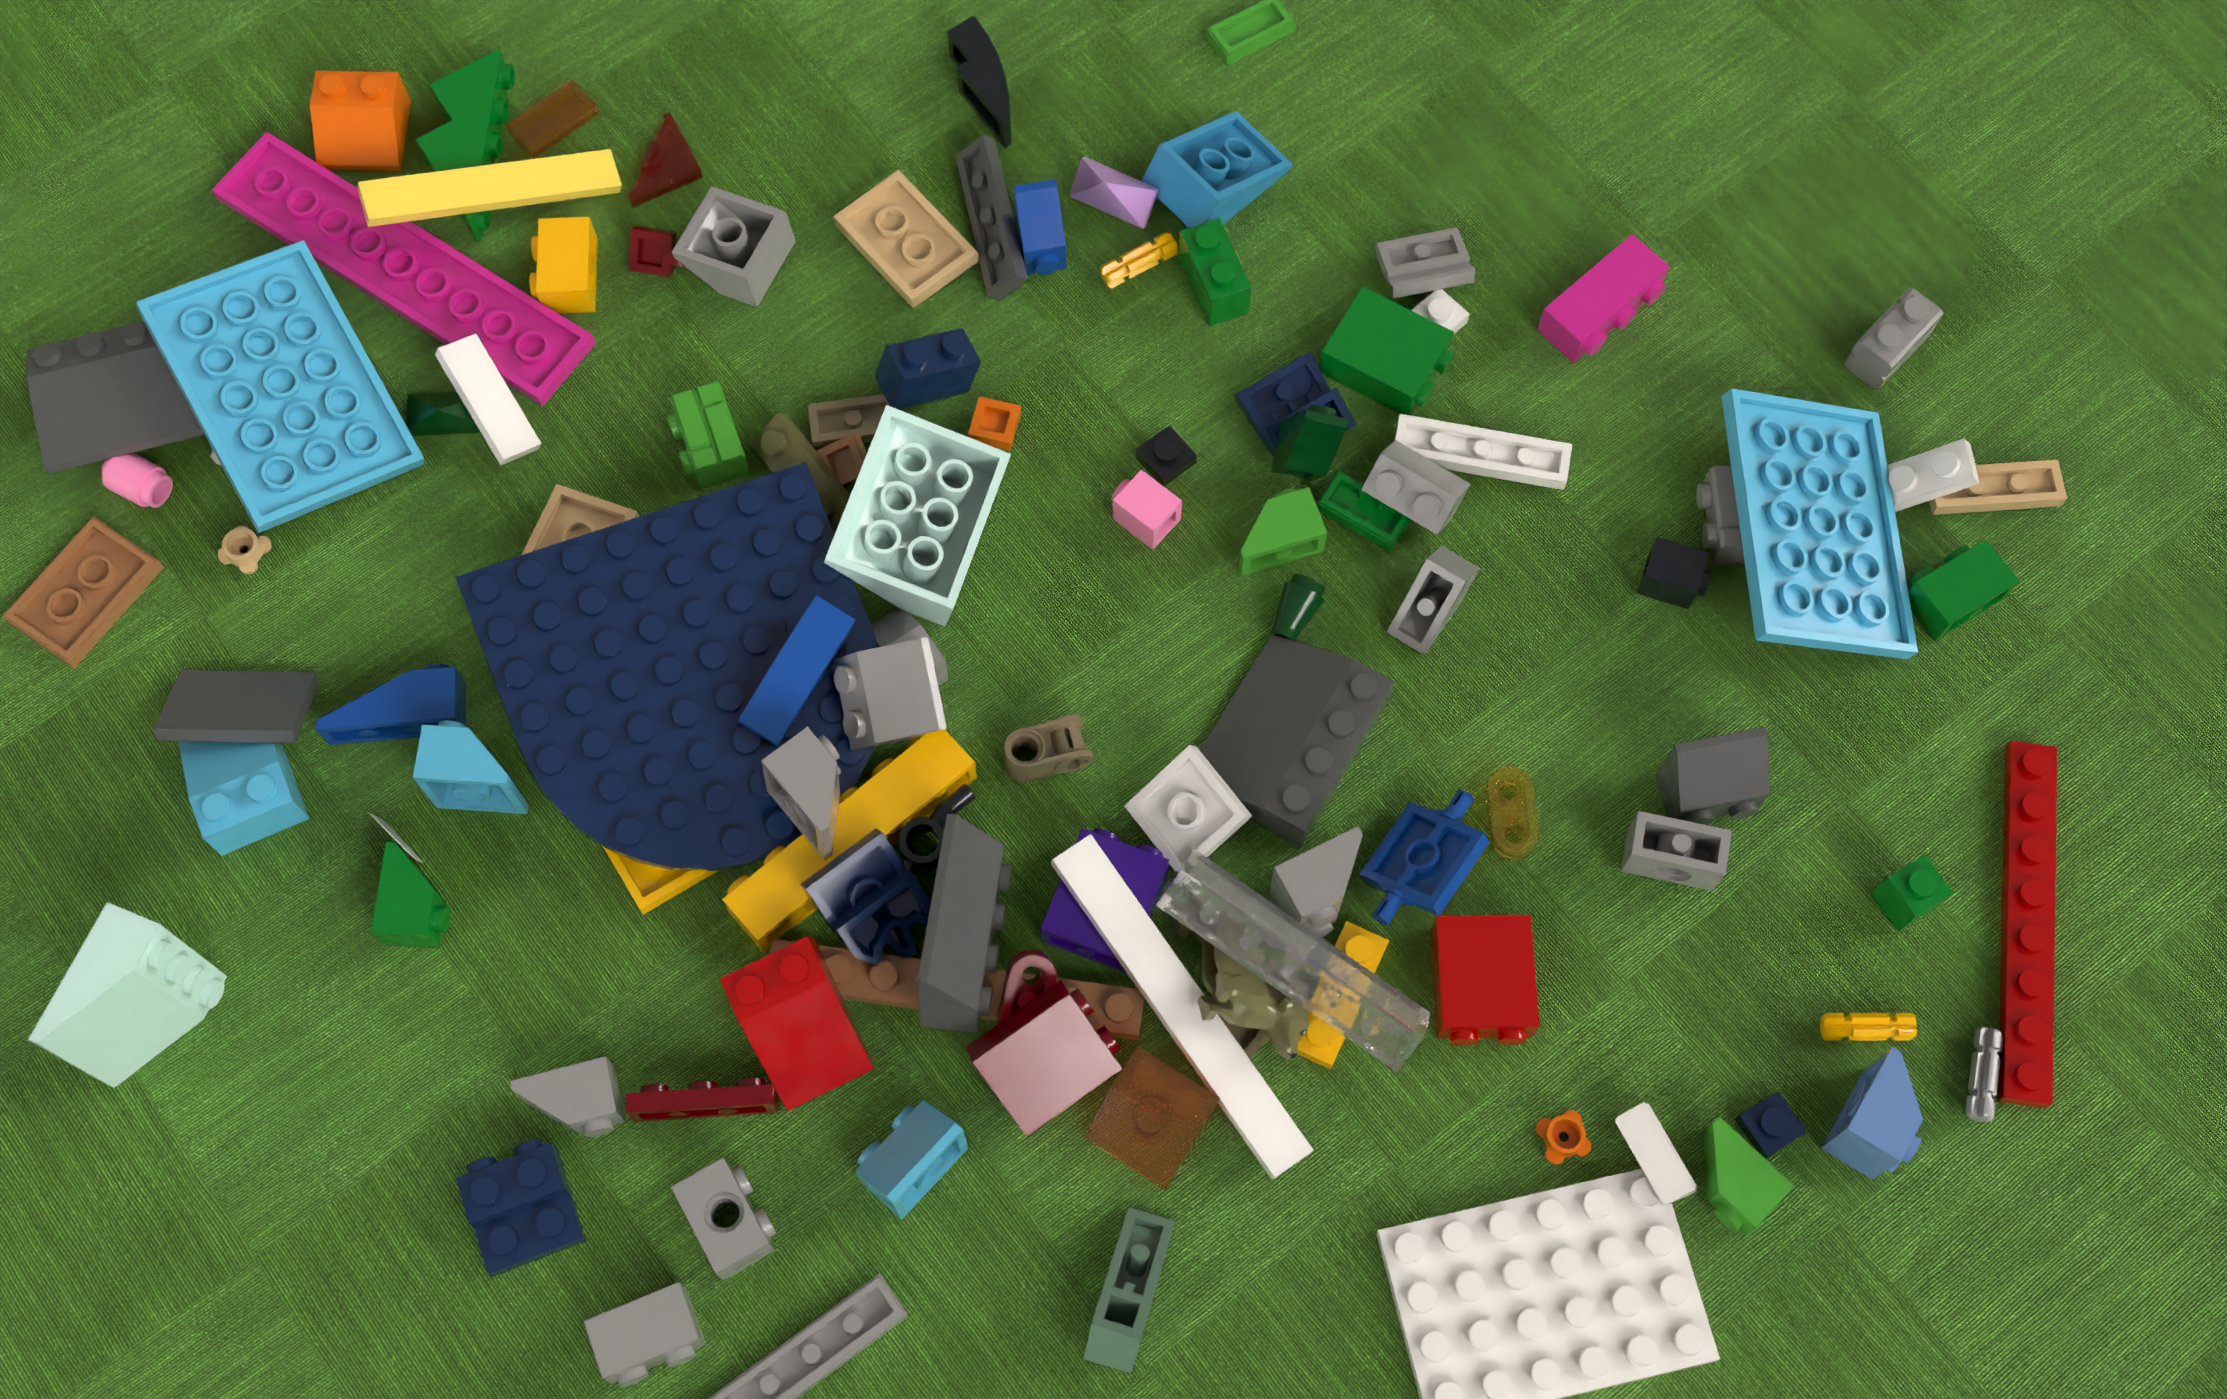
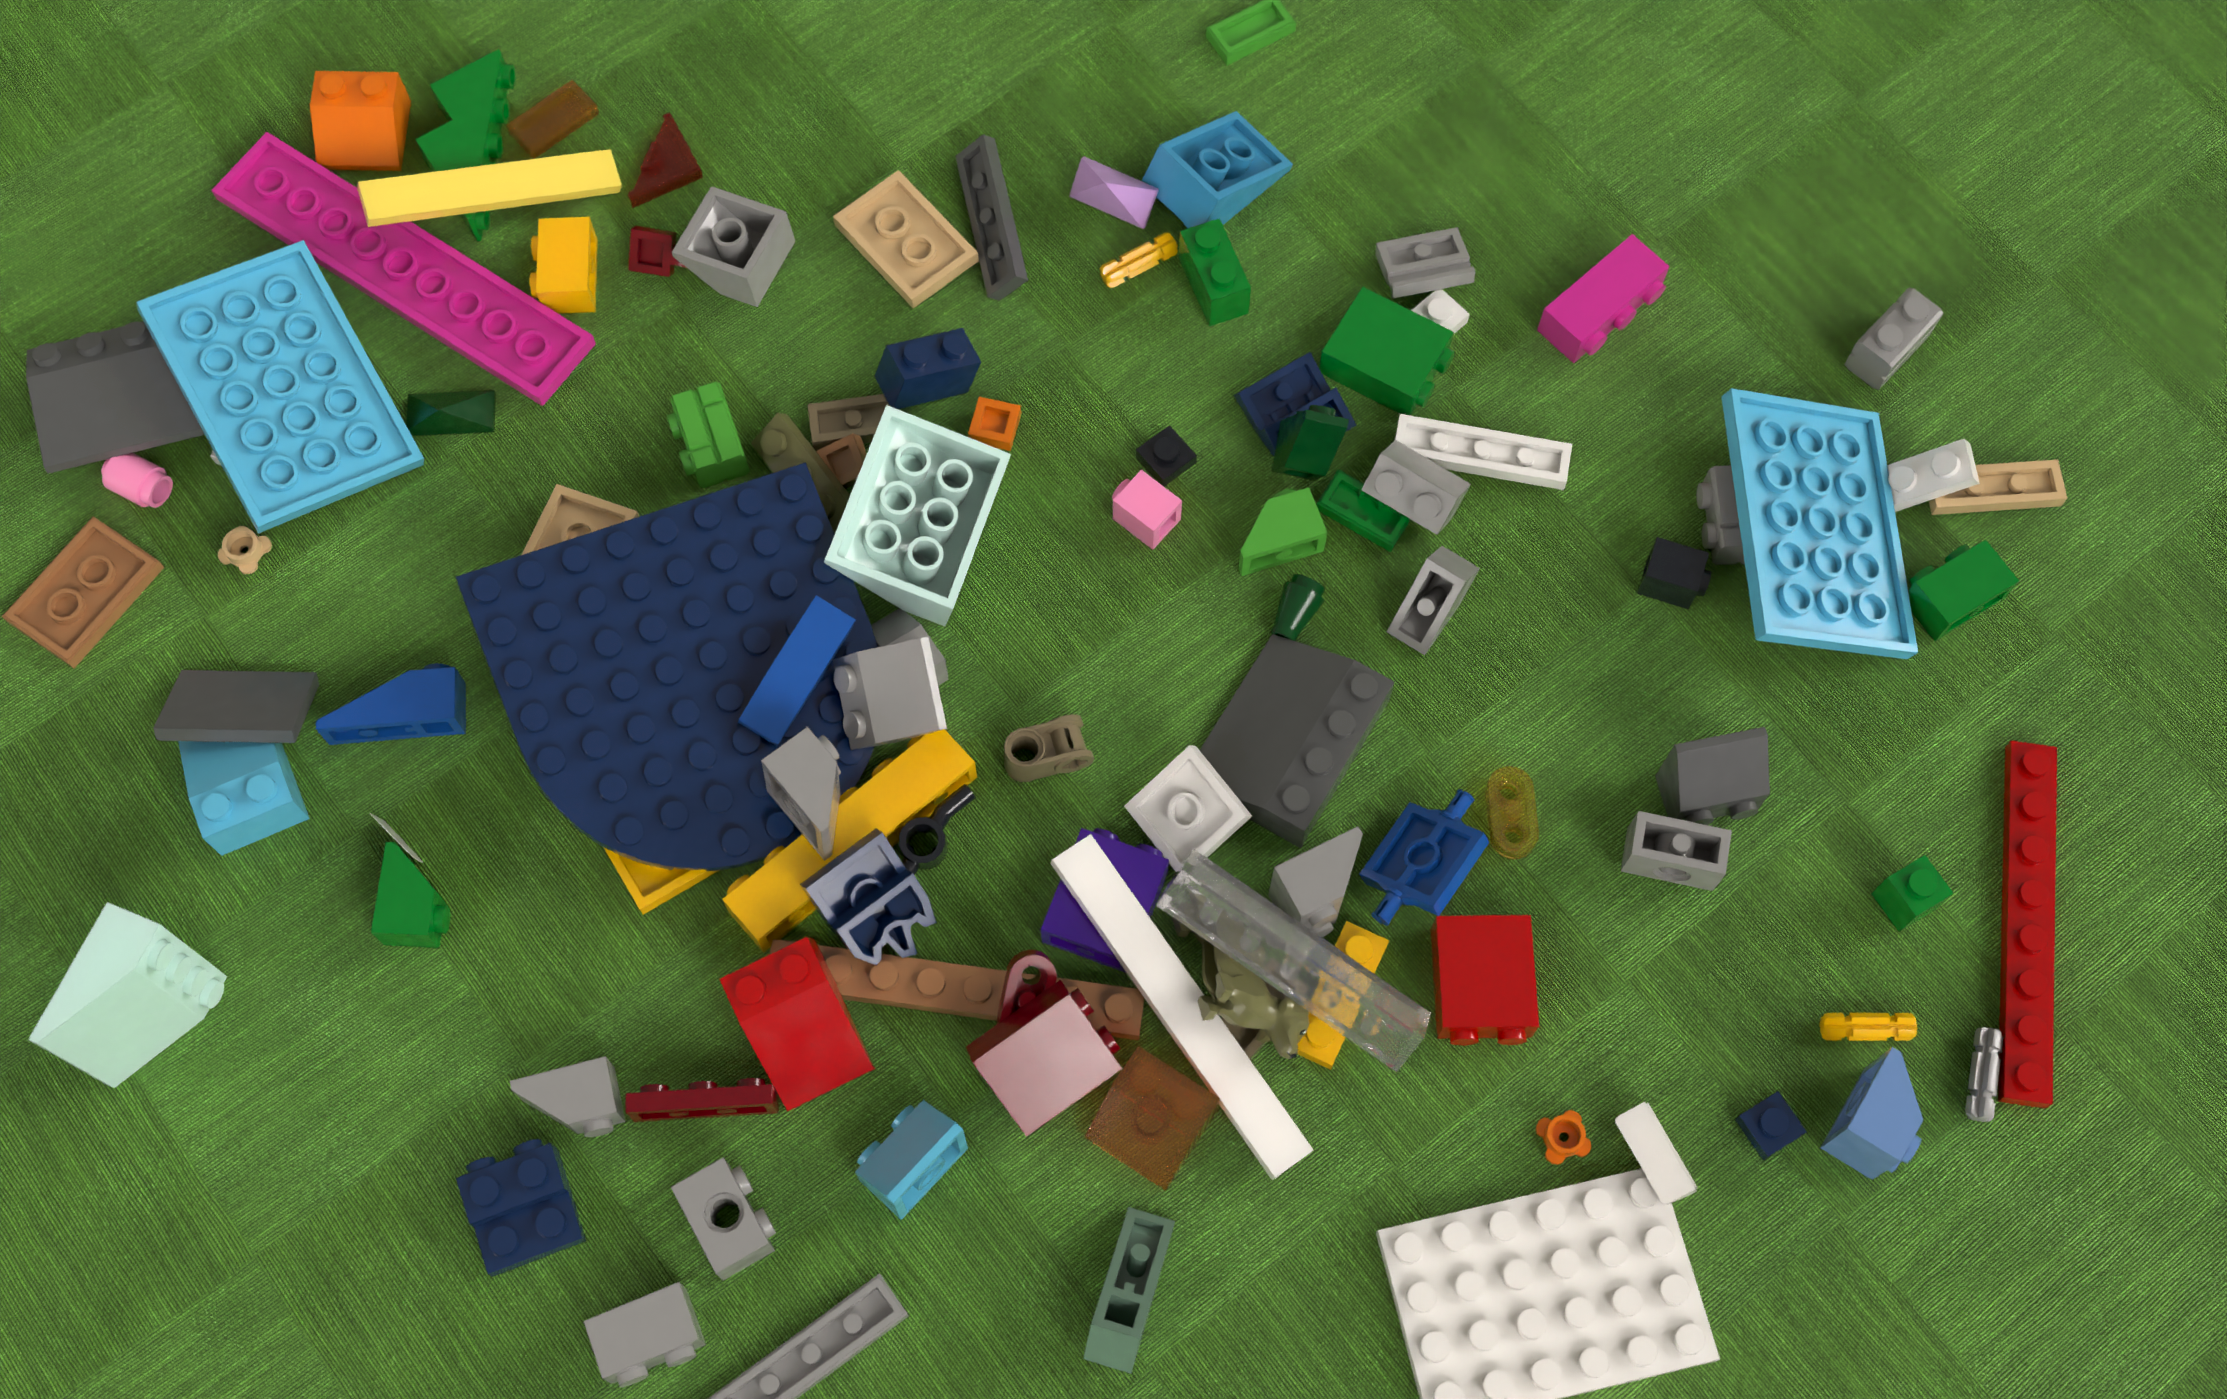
(462, 773): medium azure slope -> none
(488, 399): white tile -> none
(962, 929): dark grey slope -> none
(981, 77): black slope -> none
(1040, 227): blue slope -> none
(1739, 1179): bright green slope -> none

